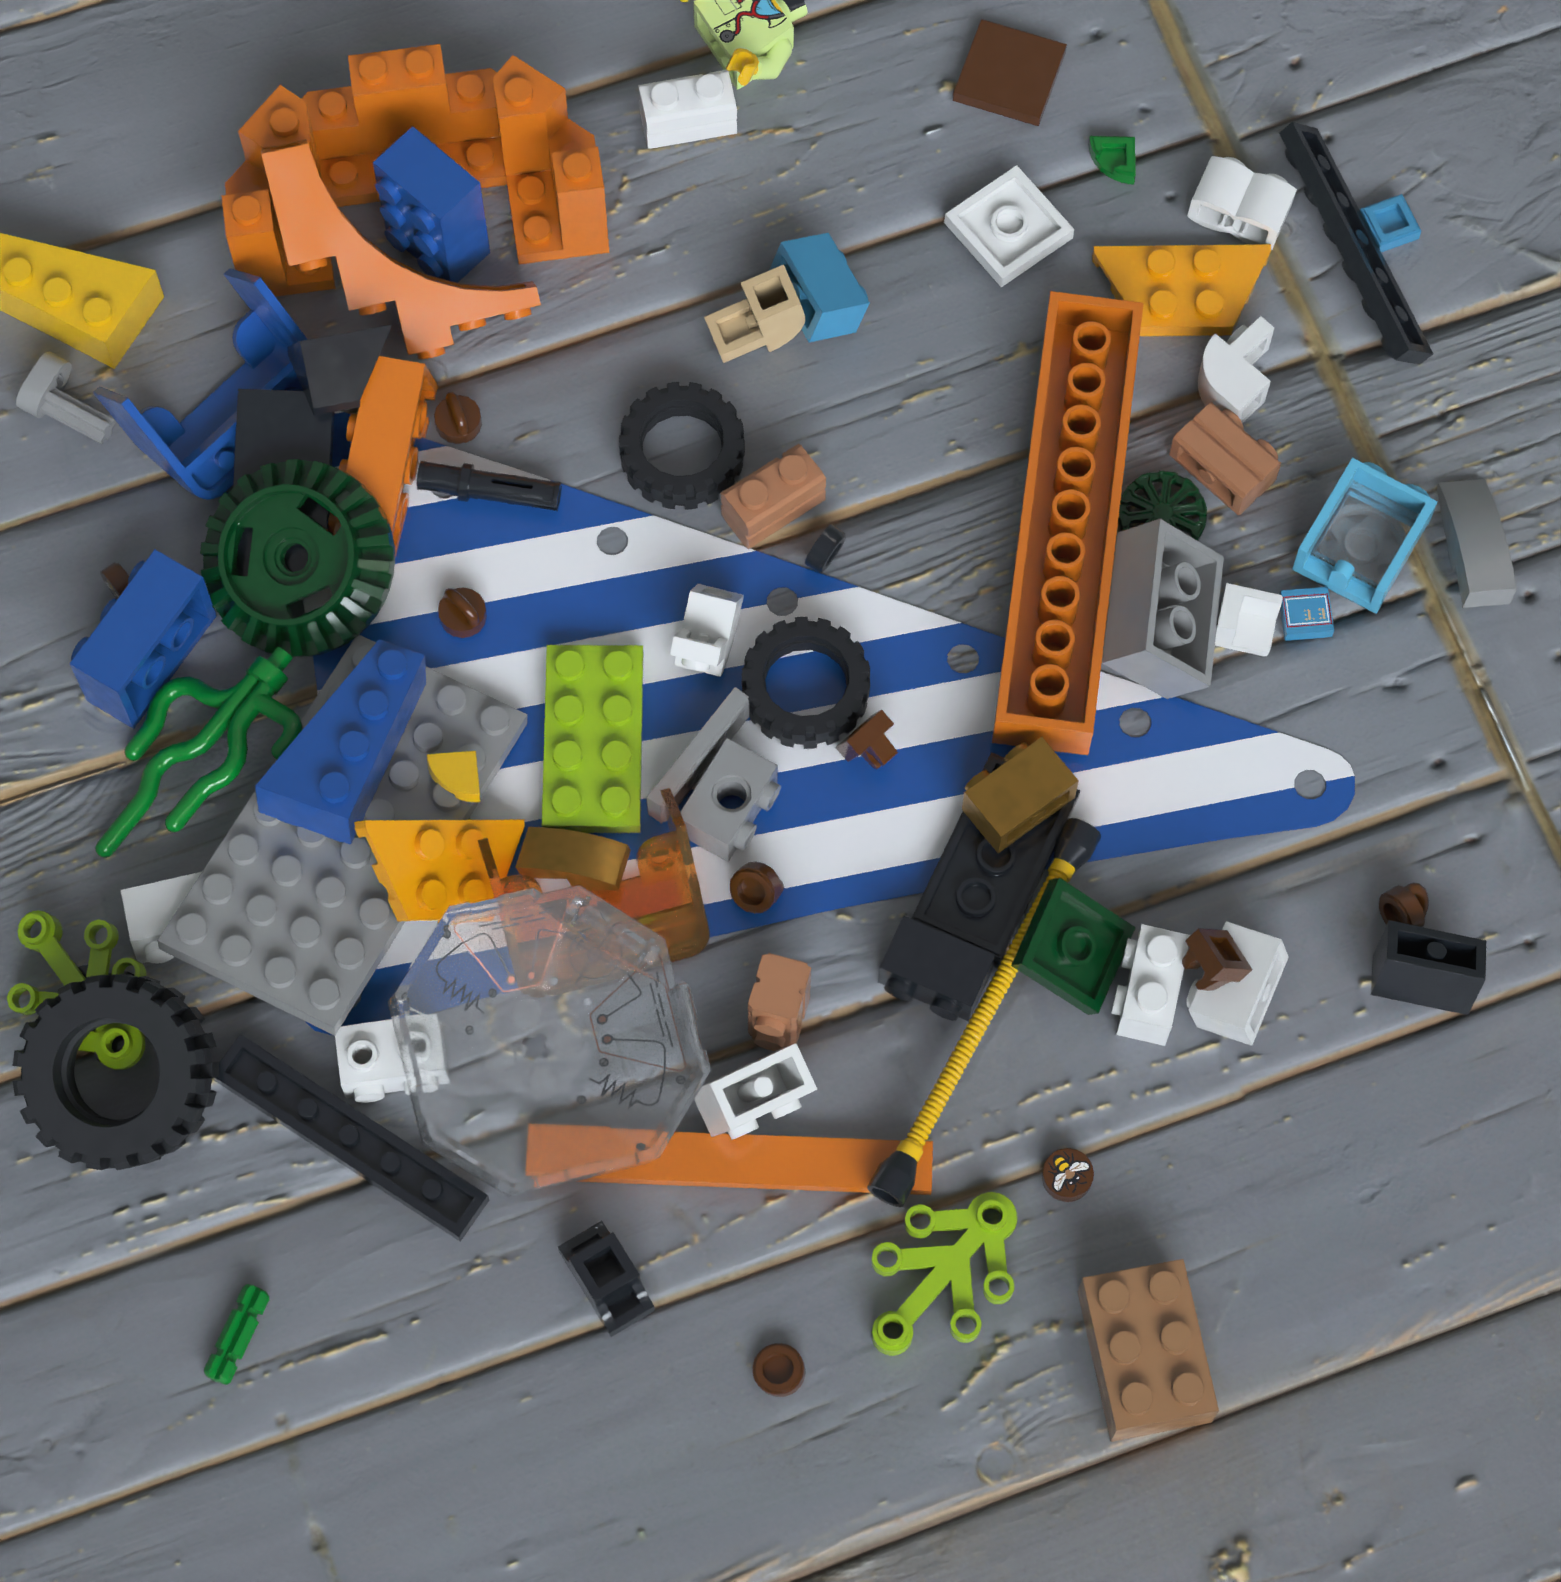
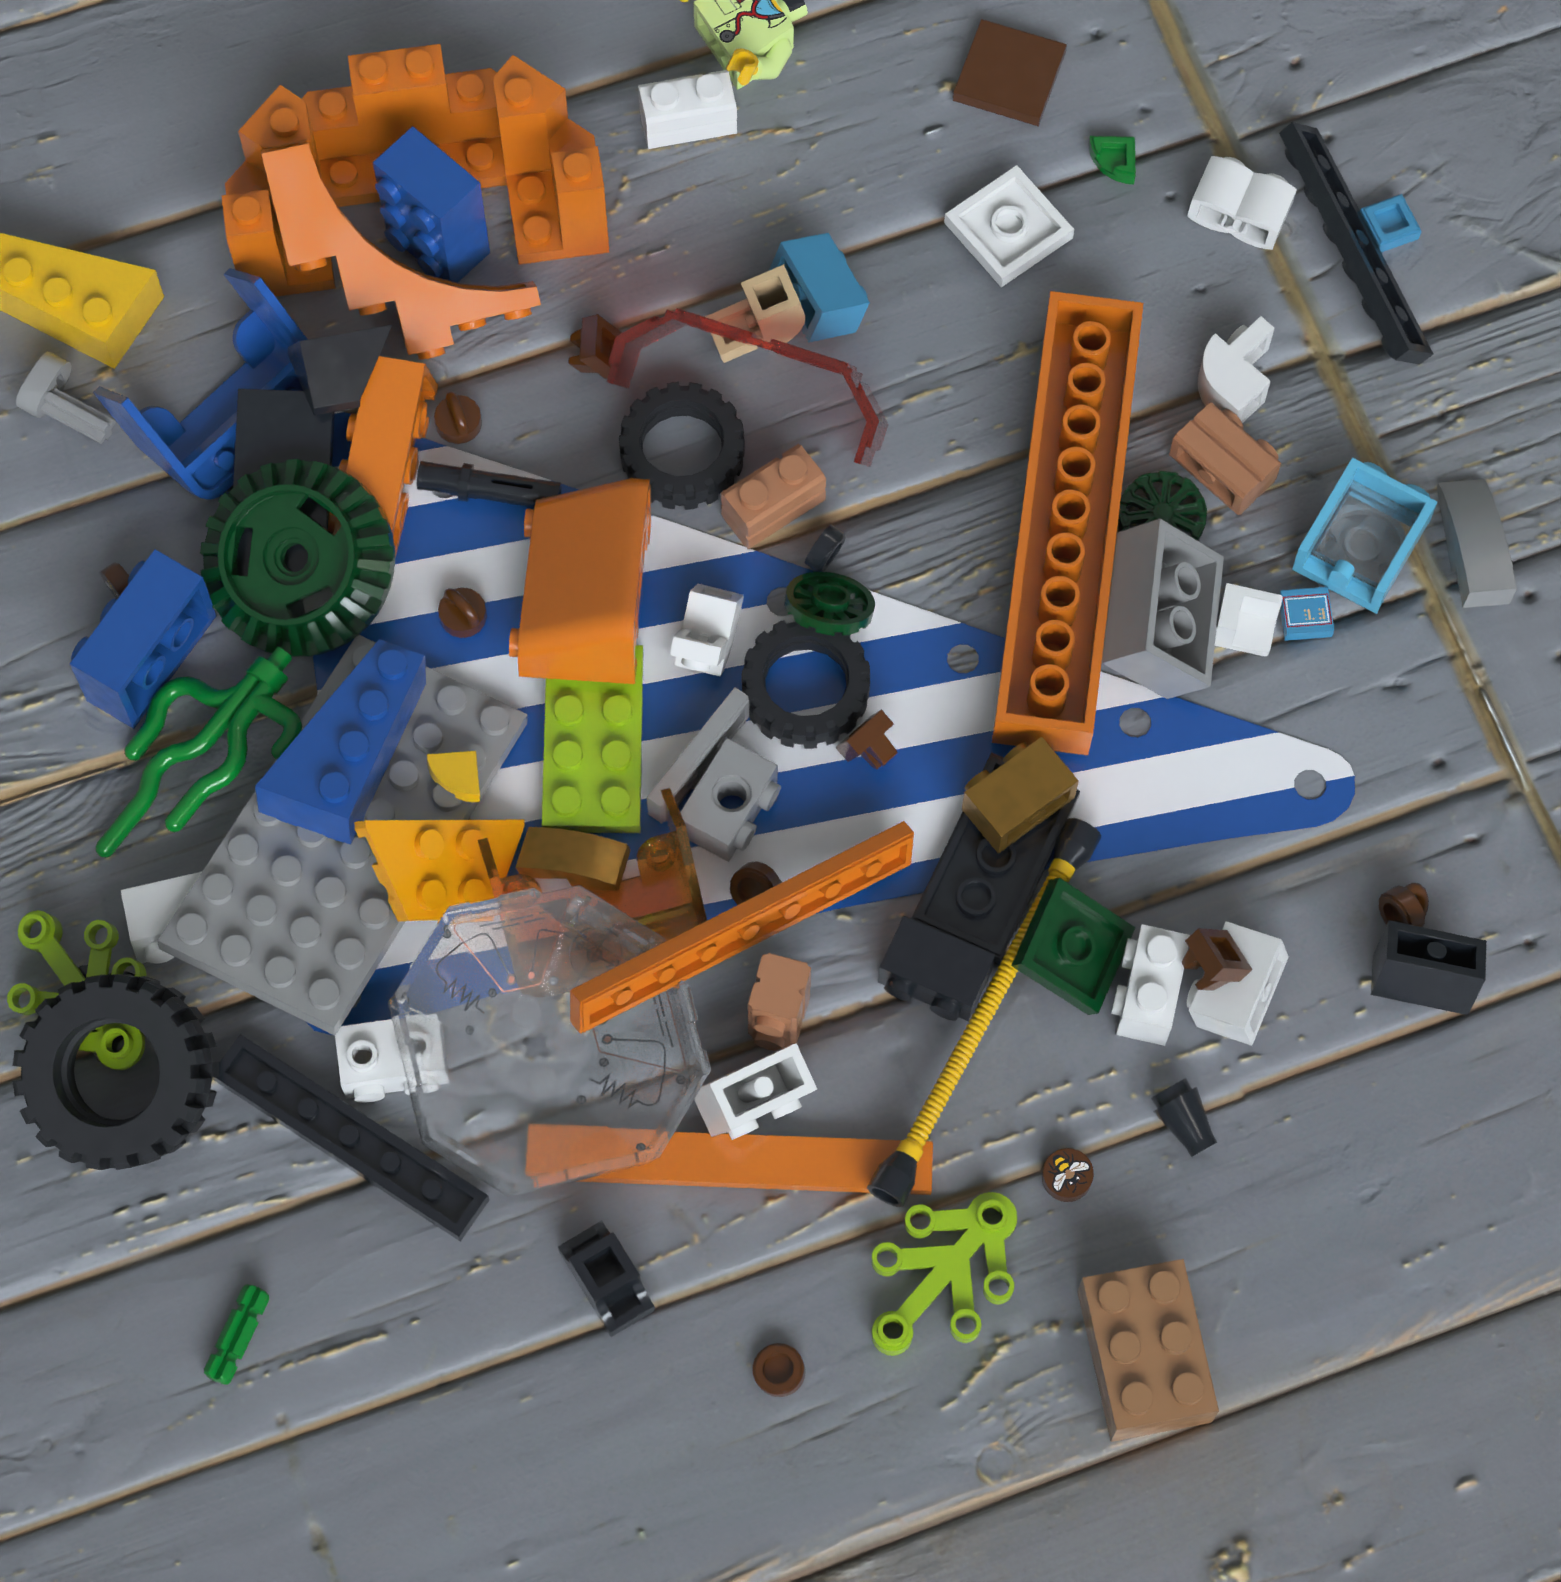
(584, 583): none -> orange windscreen
(595, 345): none -> reddish brown tile
(629, 344): none -> clear red windscreen
(740, 927): none -> orange tile
(829, 603): none -> dark green wheel
(1184, 286): light orange wing -> none
(1185, 1116): none -> black cone

